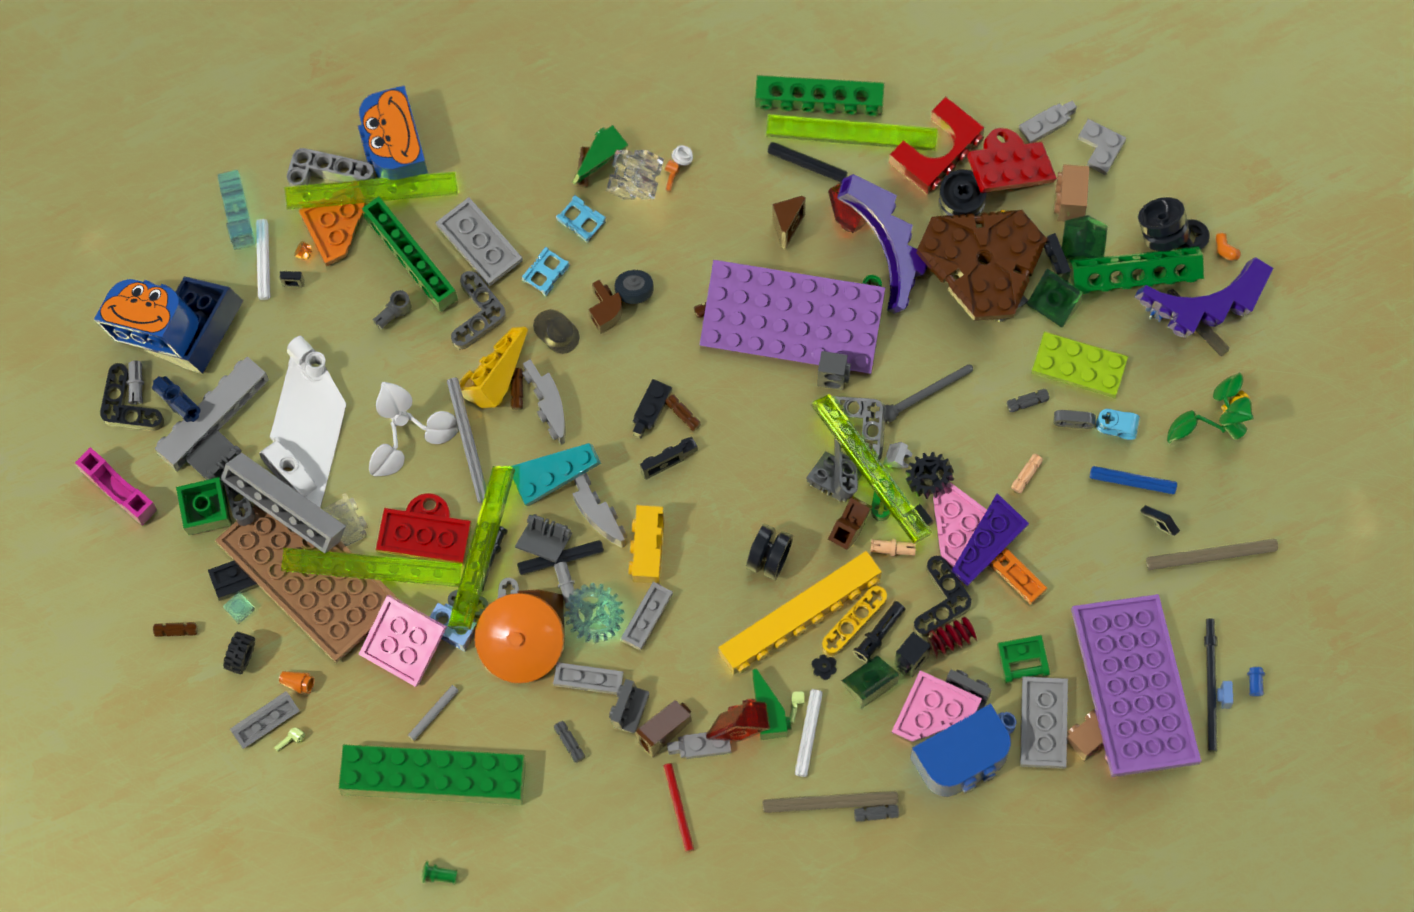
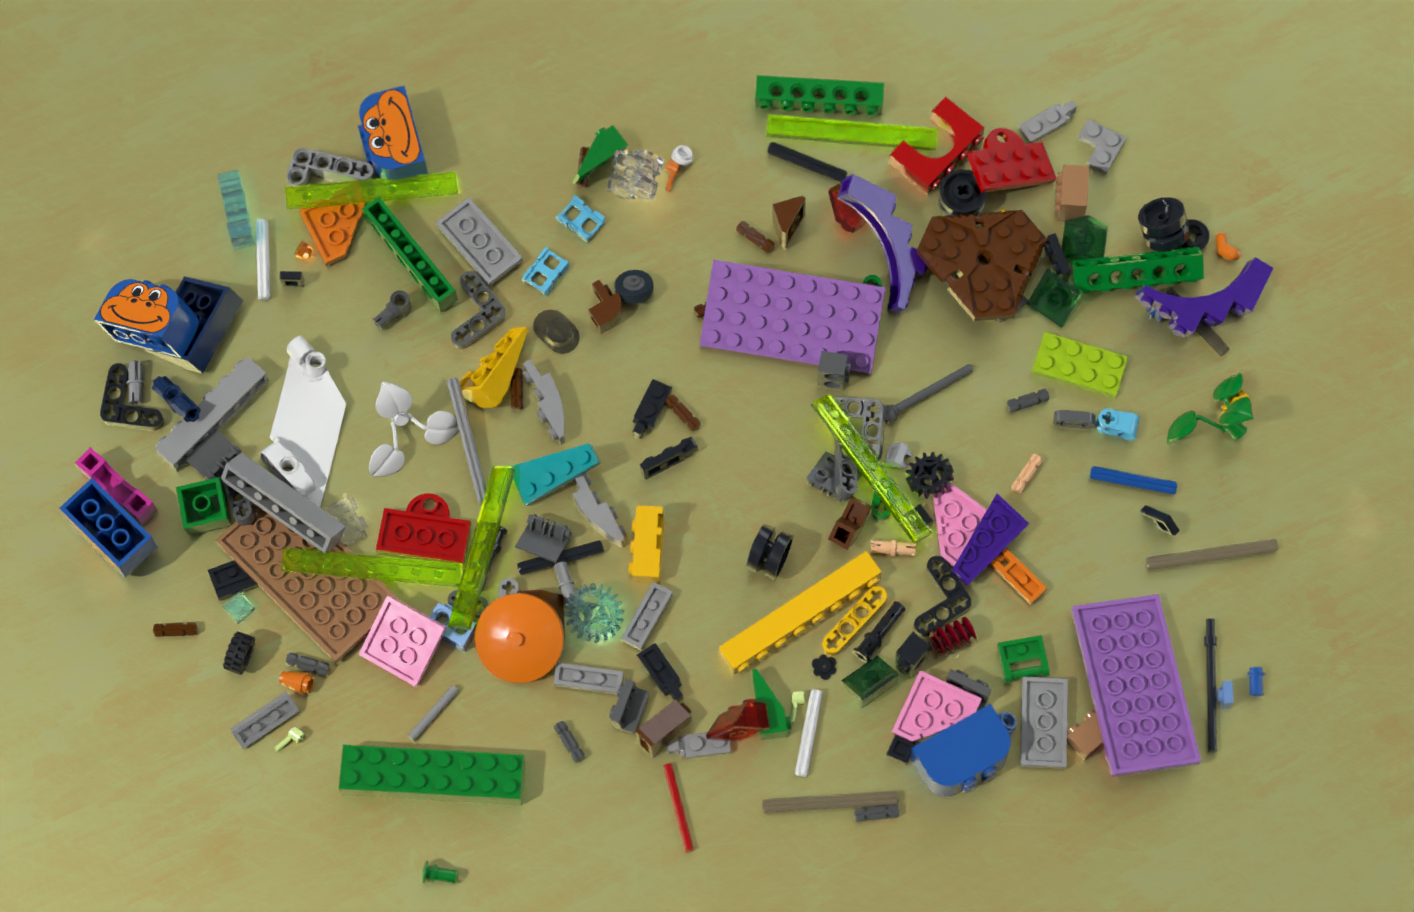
(108, 528): none -> blue brick
(307, 664): none -> dark grey axle
(661, 672): none -> black hinge
(755, 236): none -> reddish brown axle
(900, 750): none -> black tile

